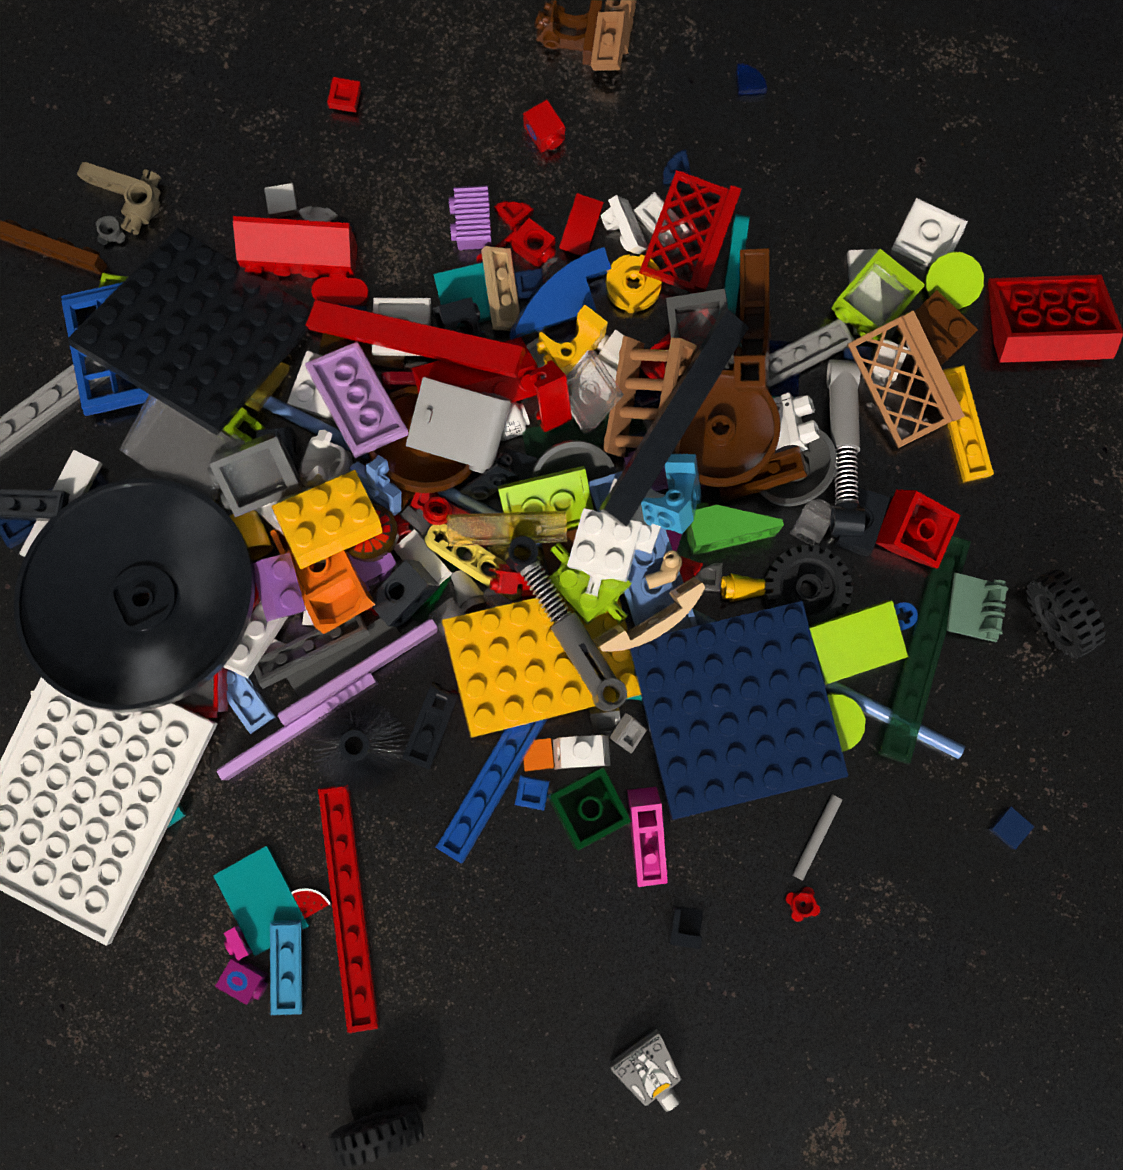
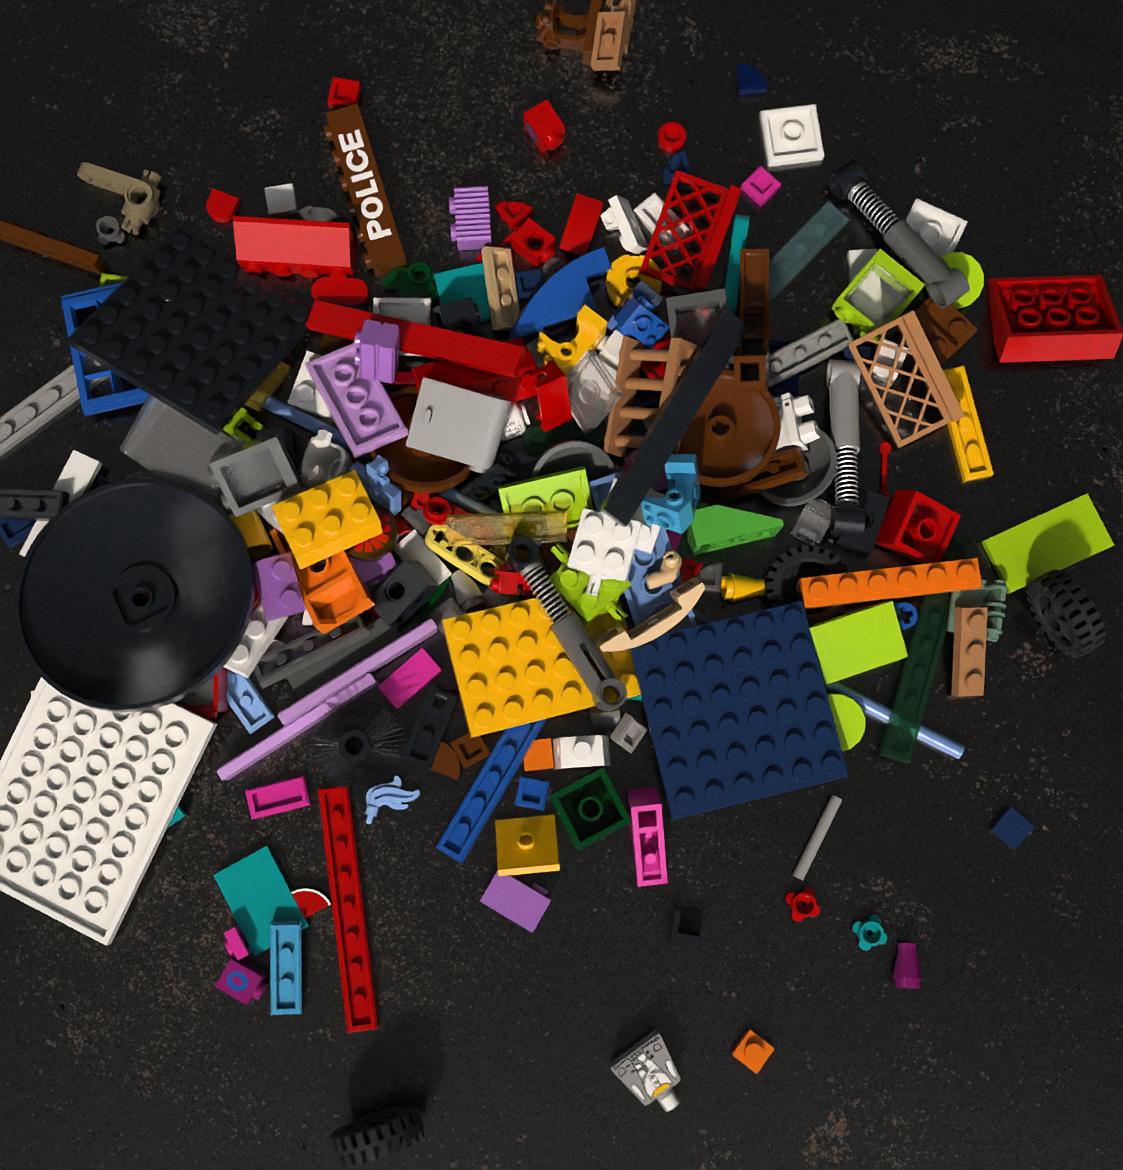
(222, 206): none -> red tile
(278, 797): none -> dark pink tile
(366, 190): none -> reddish brown brick
(377, 351): none -> medium lavender brick
(389, 795): none -> light blue piece
(407, 286): none -> dark green plate
(409, 678): none -> dark pink tile
(446, 762): none -> reddish brown tile
(470, 749): none -> reddish brown tile
(517, 900): none -> medium lavender brick
(526, 845): none -> yellow plate
(636, 316): none -> blue tile
(671, 136): none -> red tile
(752, 1050): none -> orange plate
(760, 185): none -> dark pink tile
(791, 135): none -> white tile
(804, 246): none -> clear light blue tile
(877, 937): none -> teal plate
(884, 448): none -> red hinge
(890, 583): none -> orange plate
(907, 967): none -> magenta cone
(943, 283): none -> piece
(969, 651): none -> medium nougat plate
(1047, 543): none -> lime tile

